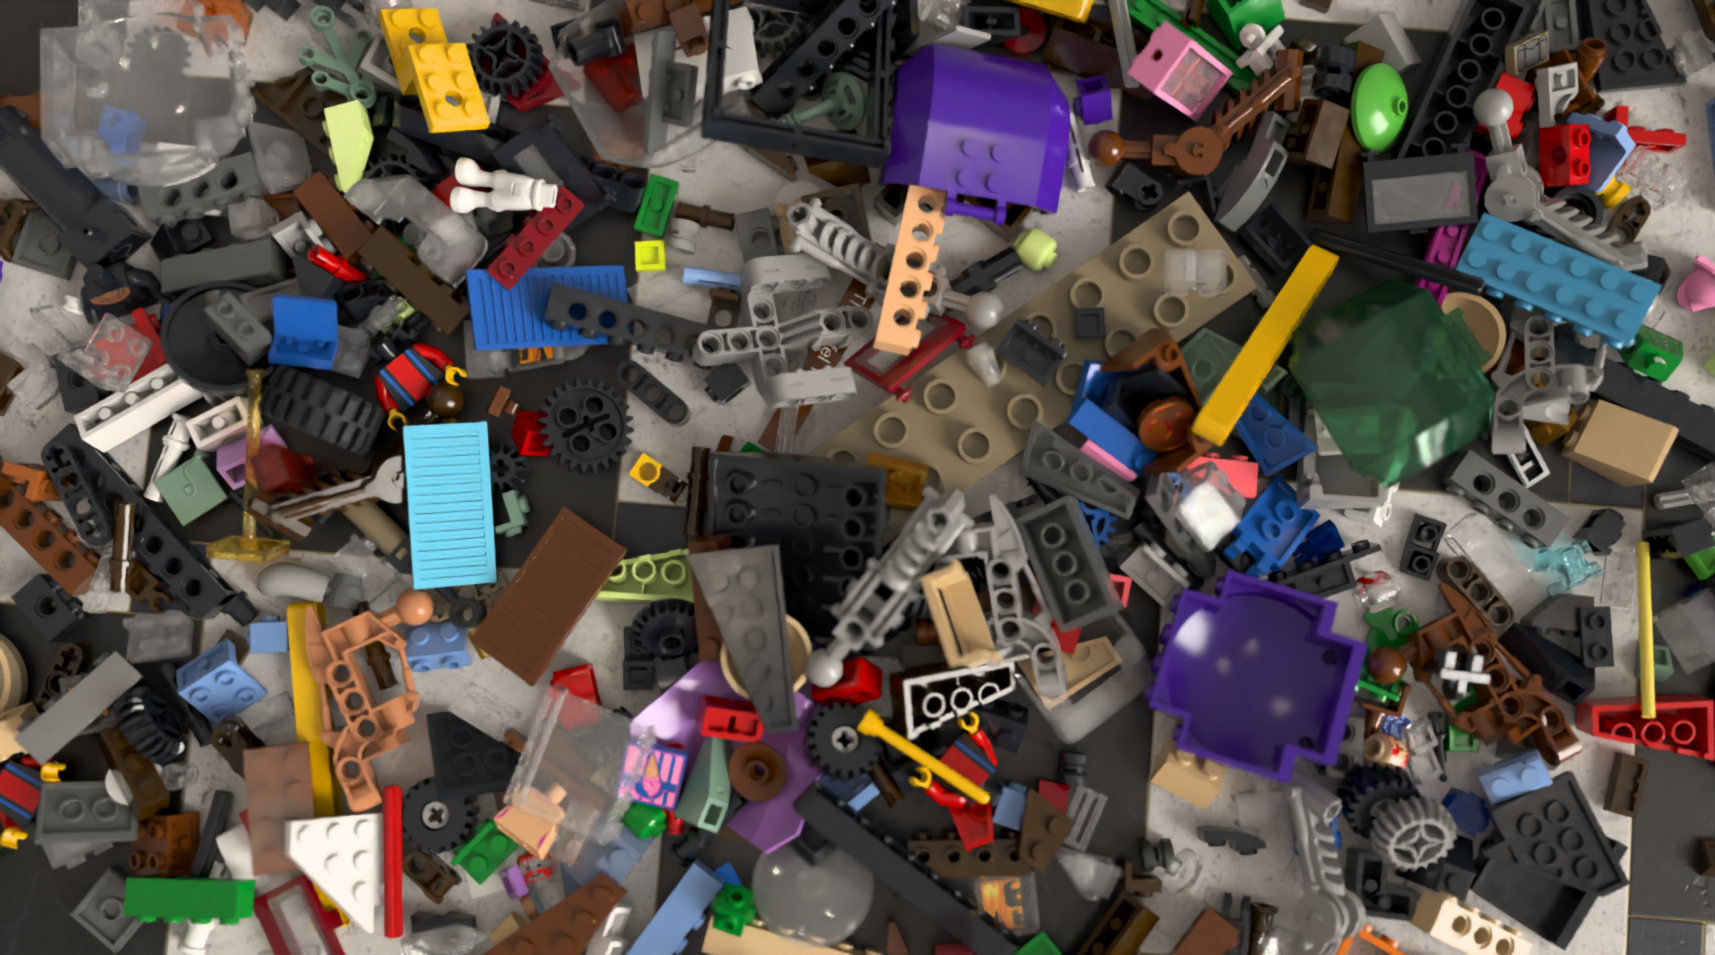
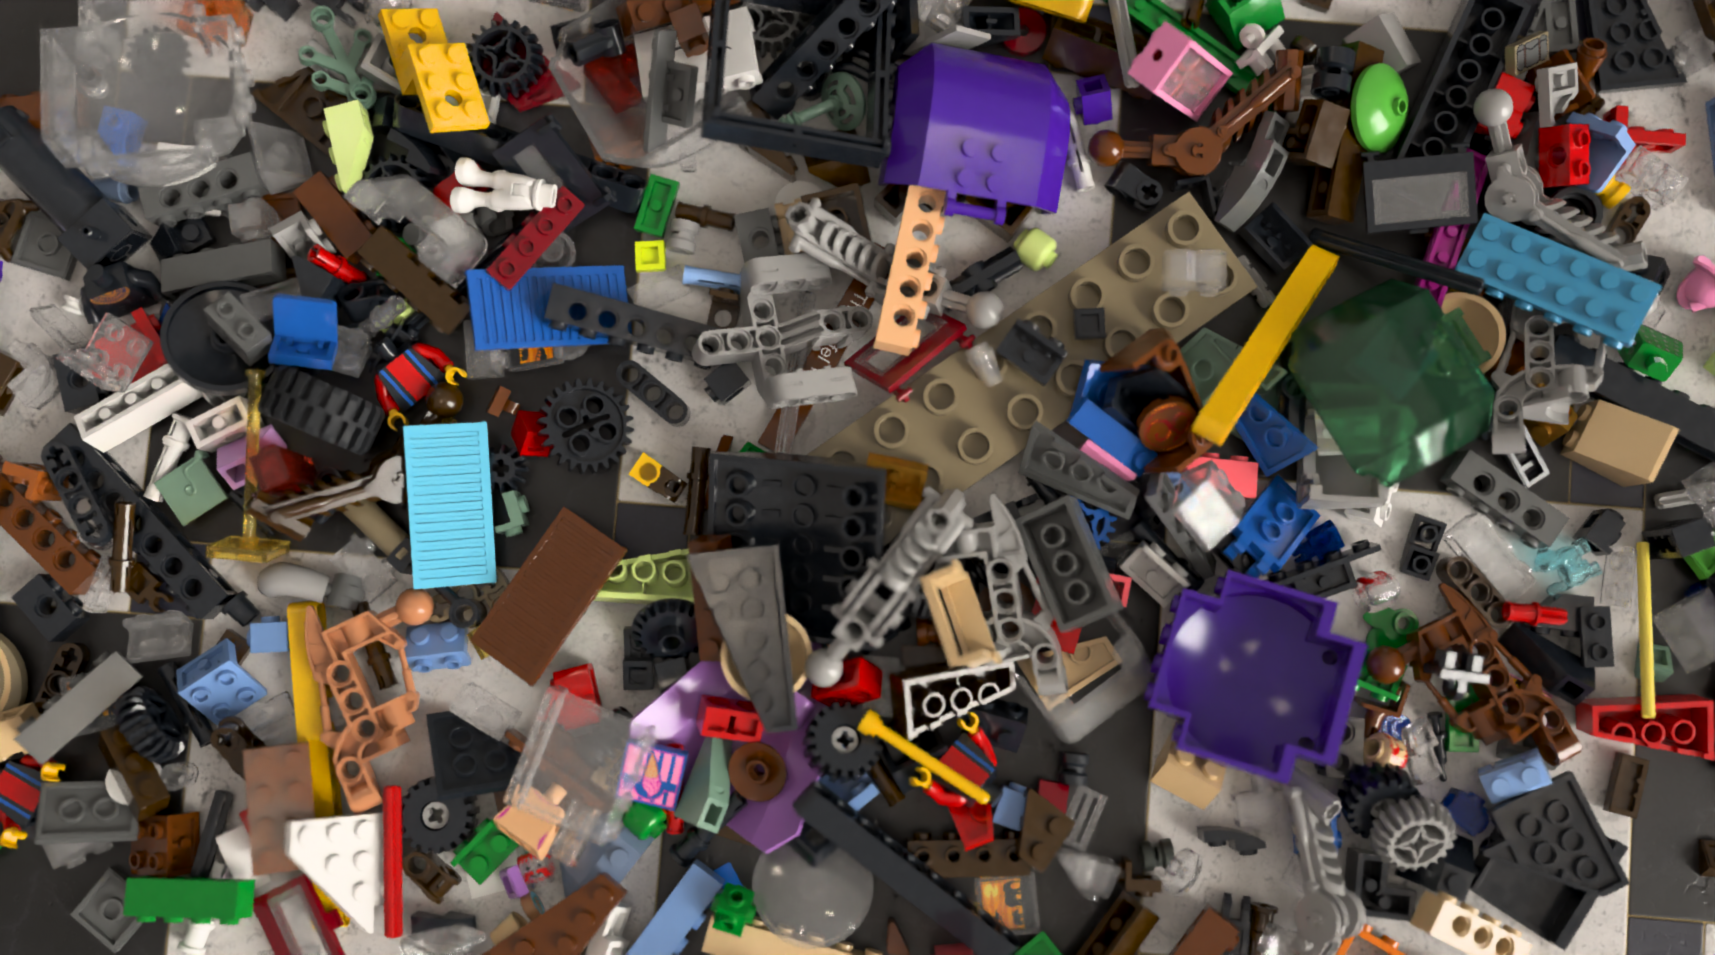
(1533, 613): none -> red axle

